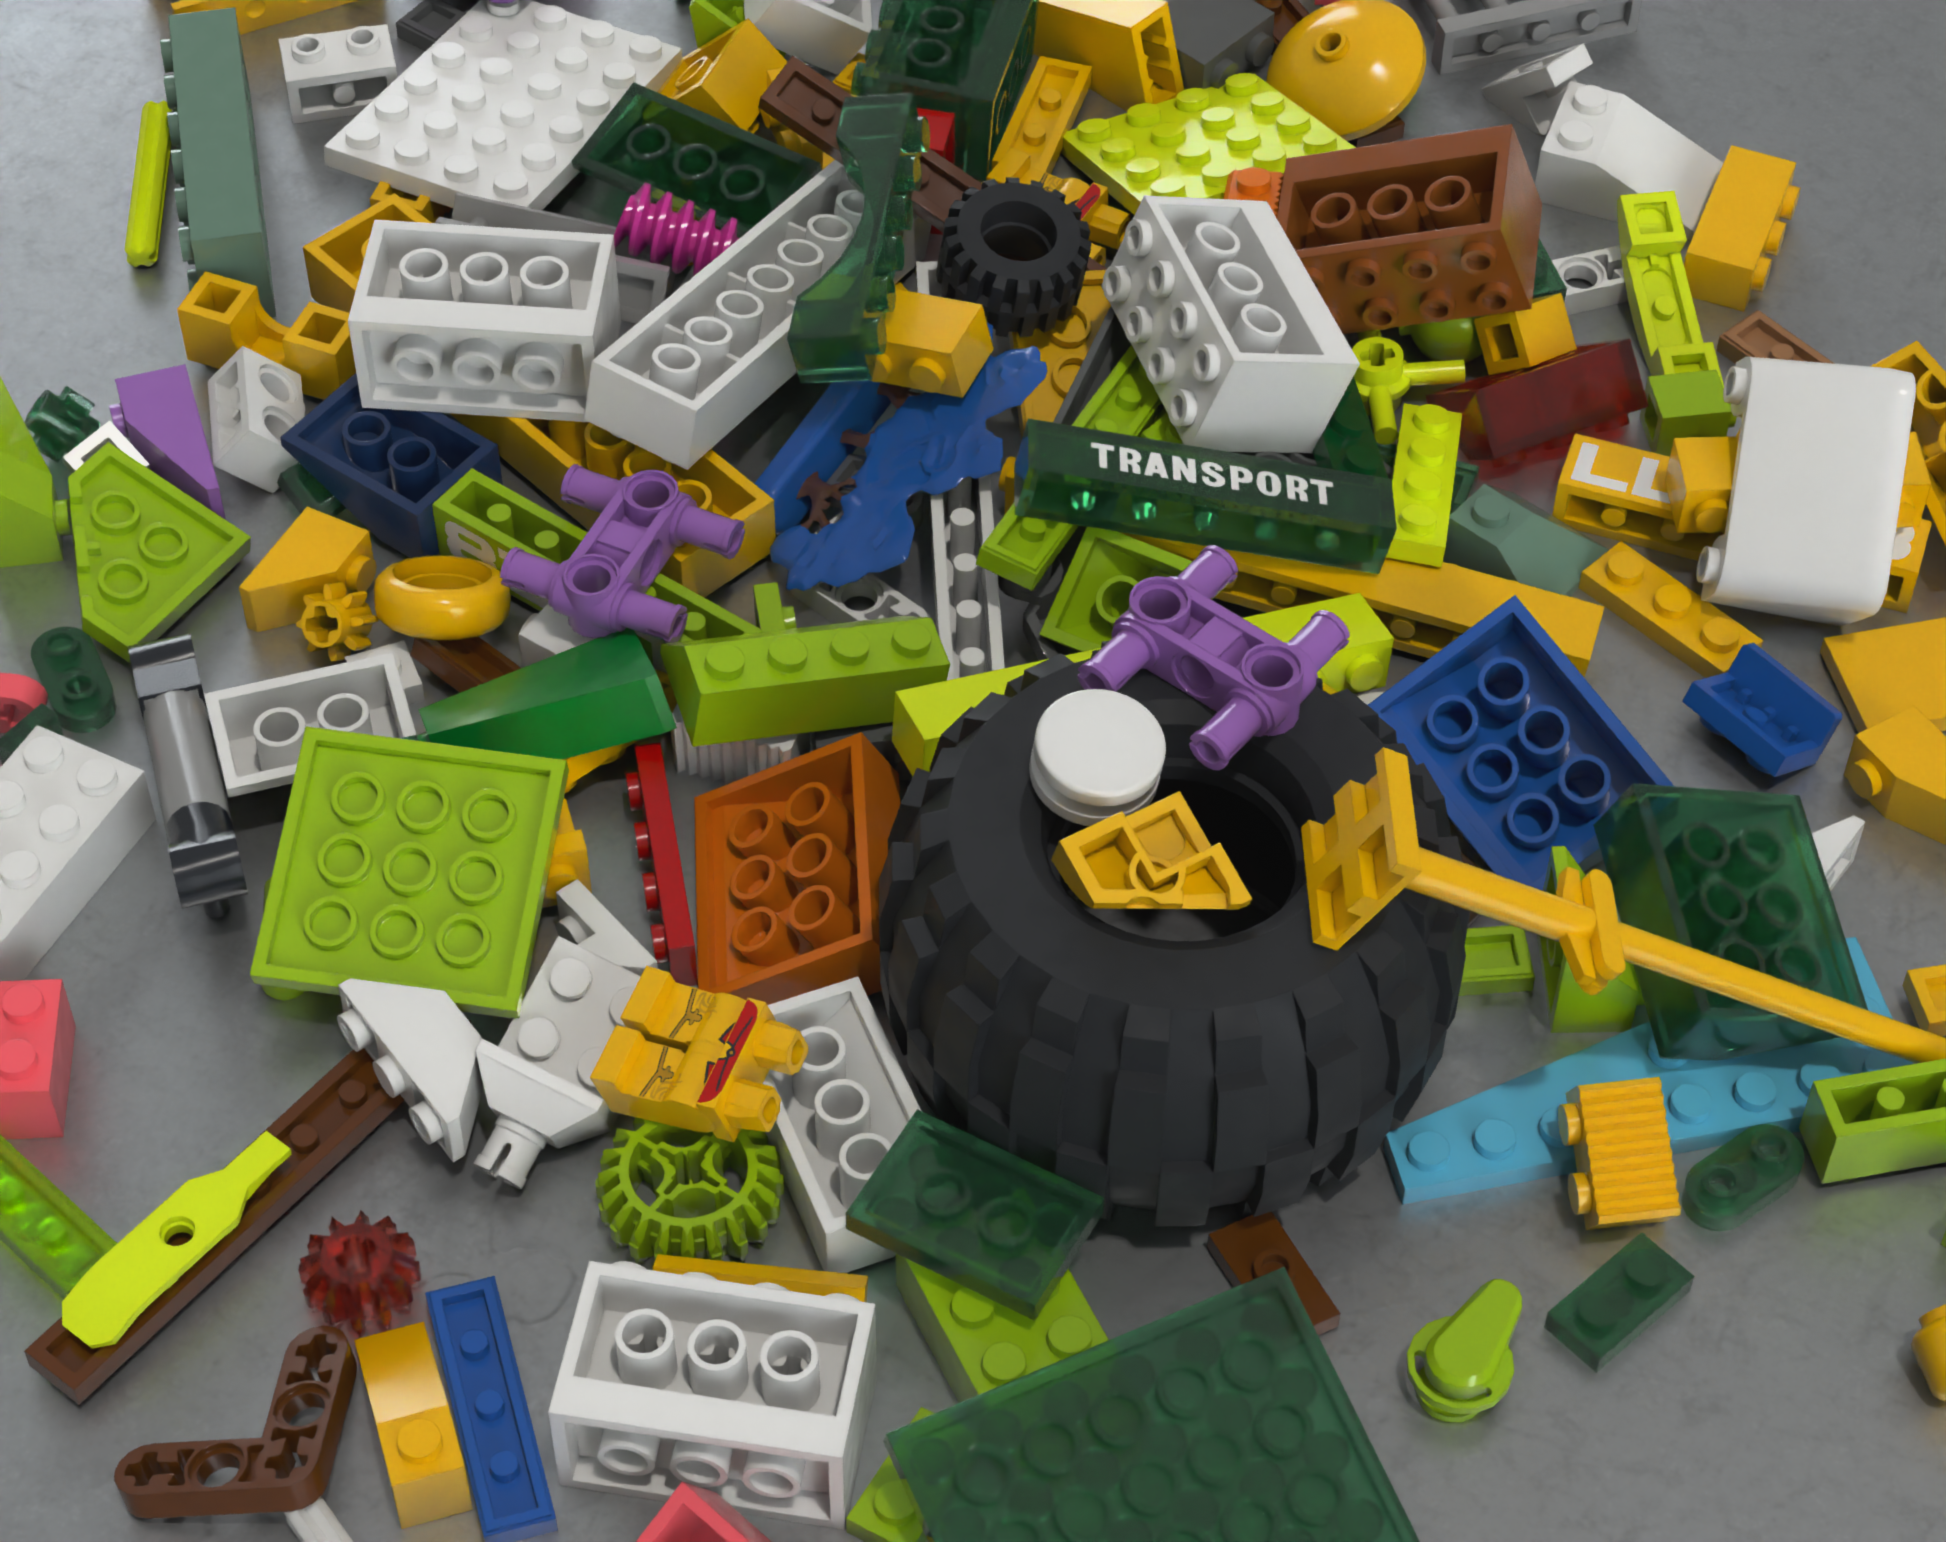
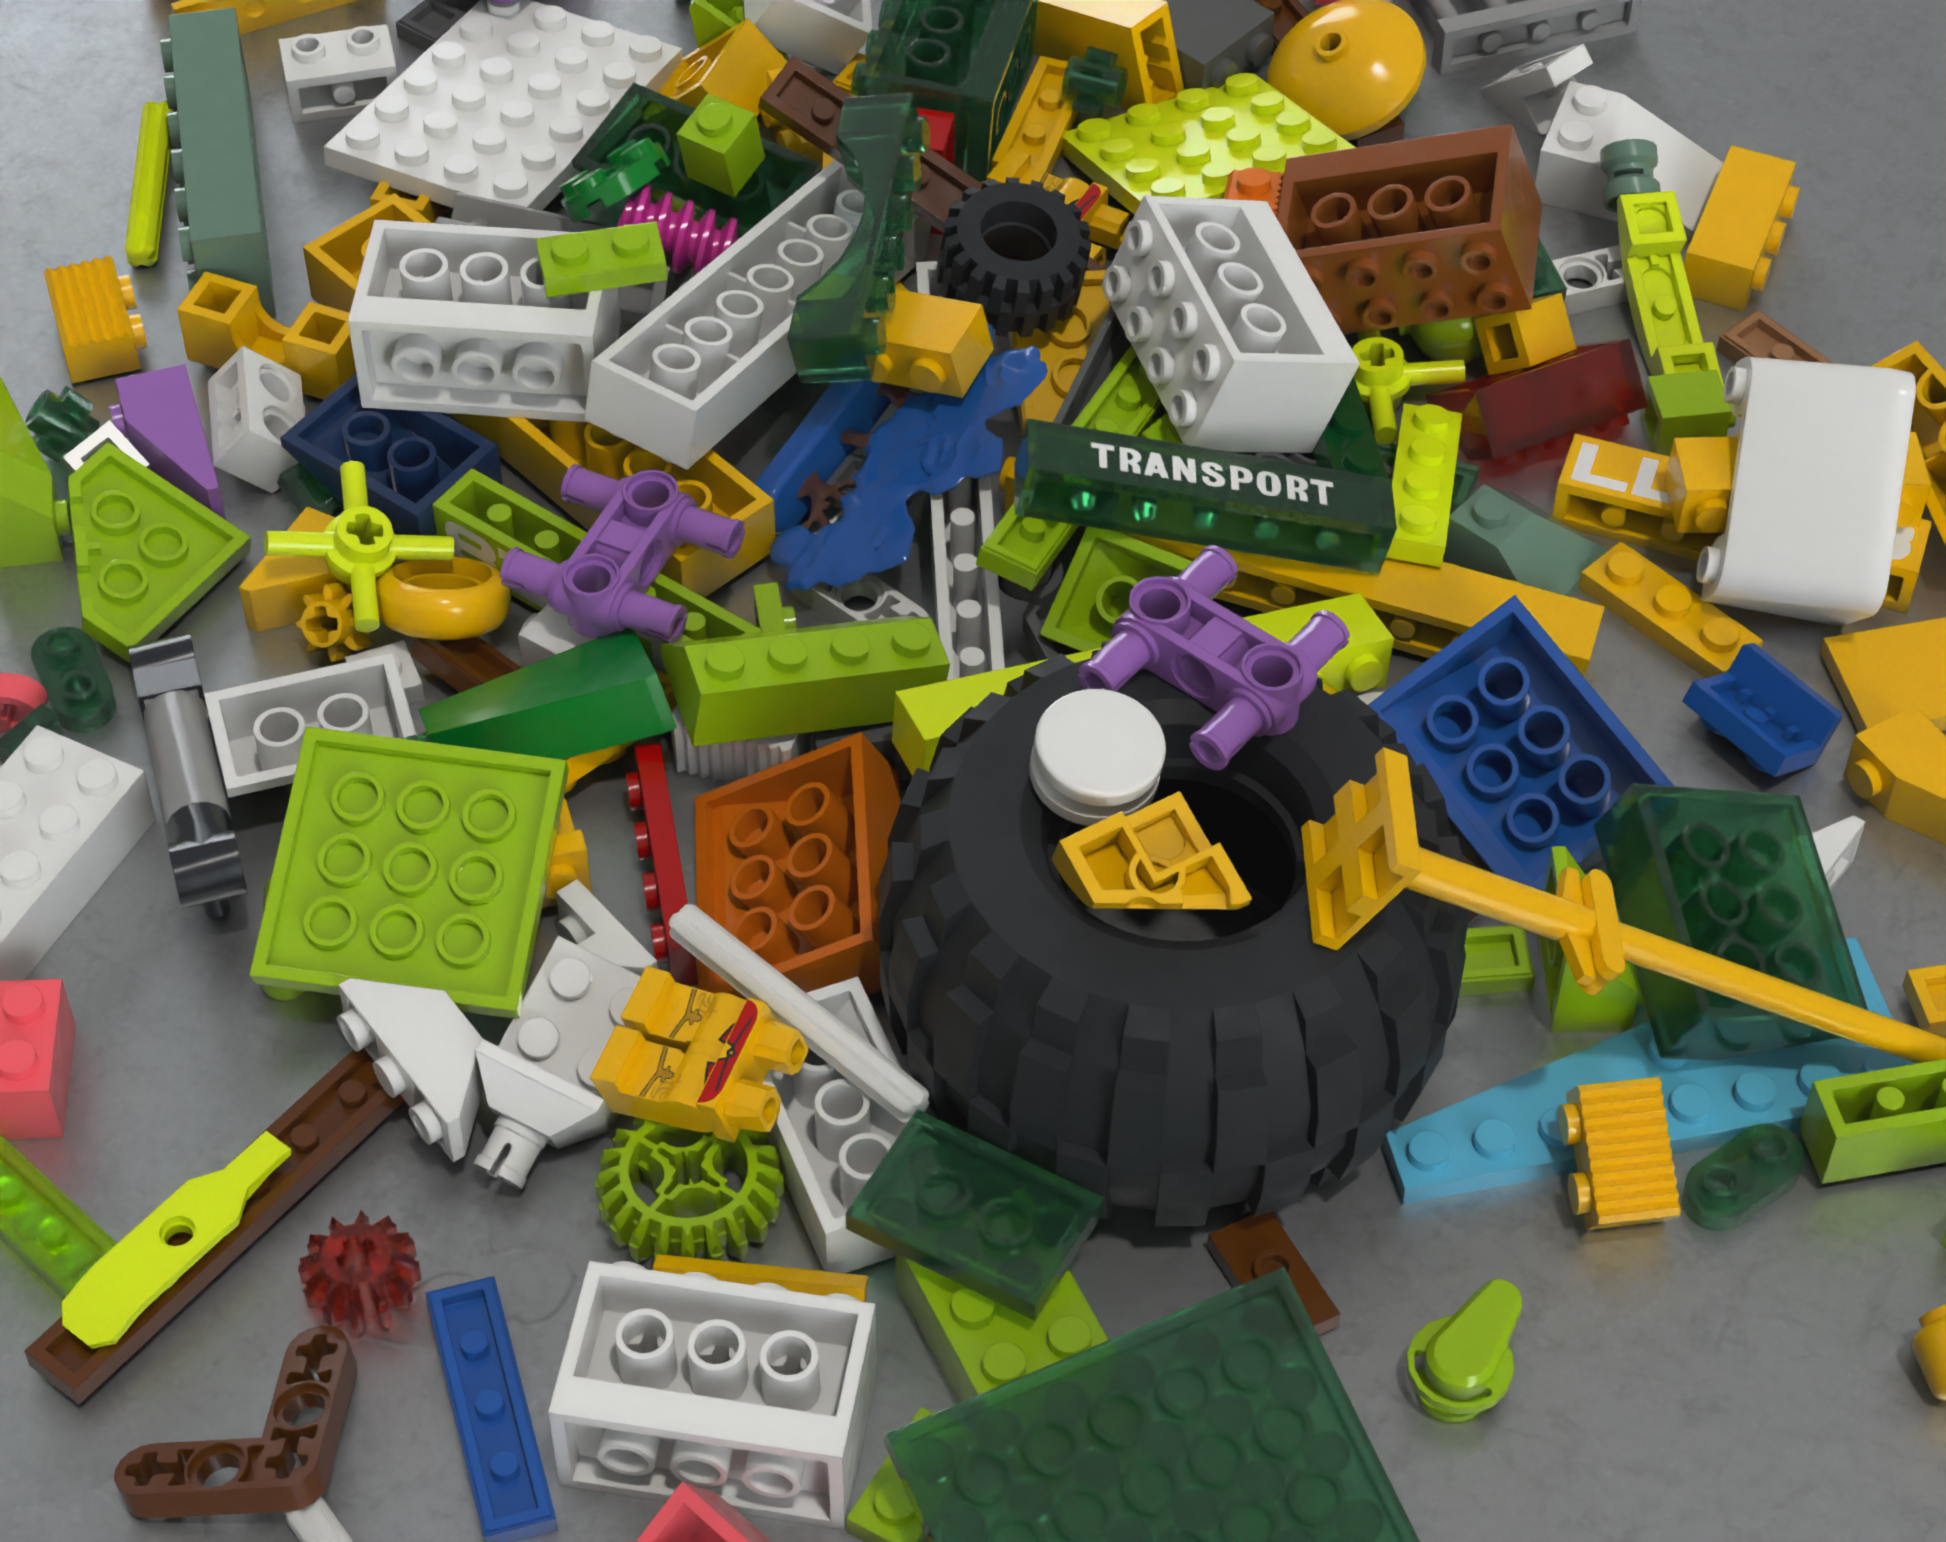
(94, 320): none -> yellow brick
(359, 546): none -> neon yellow bar
(414, 1425): yellow slope -> none
(601, 259): none -> lime plate
(629, 170): none -> green plate
(721, 145): none -> lime brick
(792, 1006): none -> white axle
(1094, 81): none -> clear green gear
(1618, 1302): clear green plate -> none
(1628, 169): none -> sand green wheel

